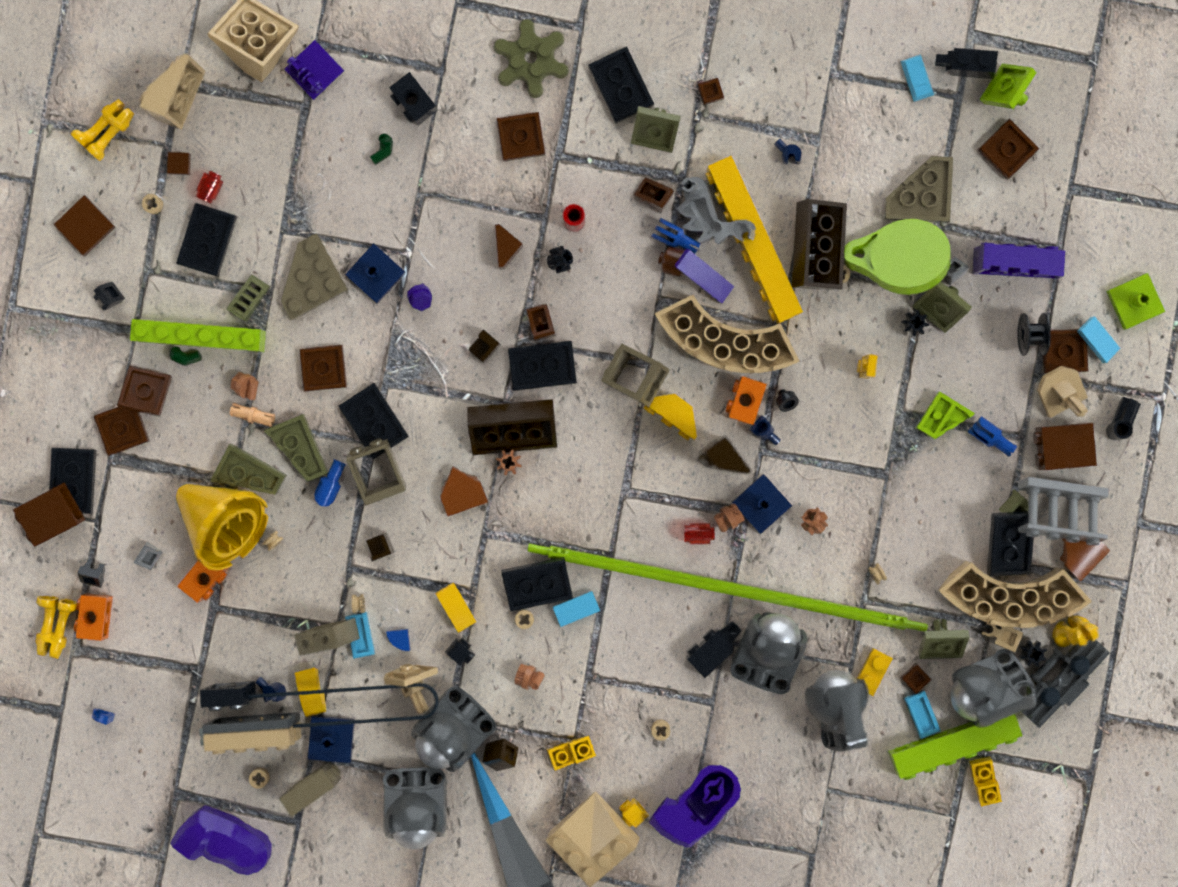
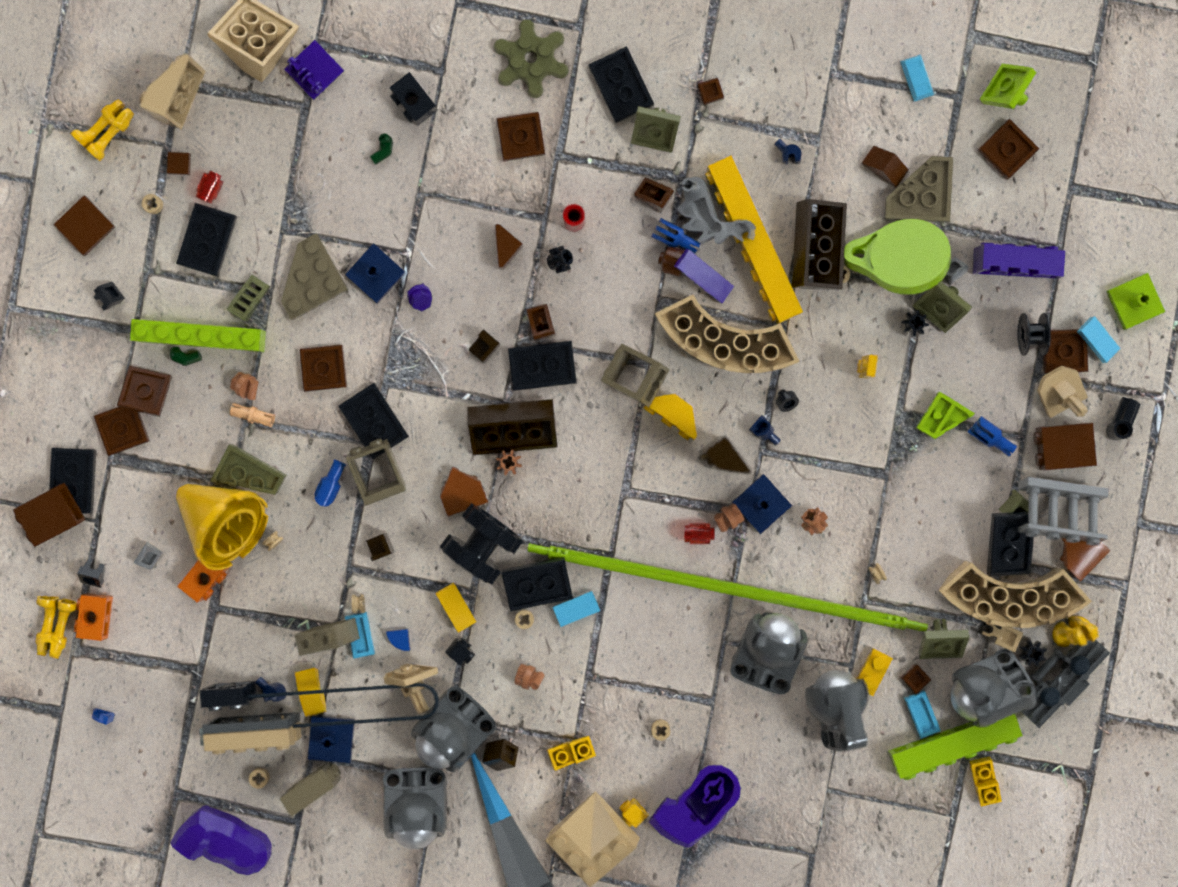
(299, 445): olive wing -> none
(480, 545): none -> black piece
(713, 649): black hinge -> none
(755, 391): orange brick -> none
(885, 165): none -> reddish brown slope
(969, 62): black hinge -> none

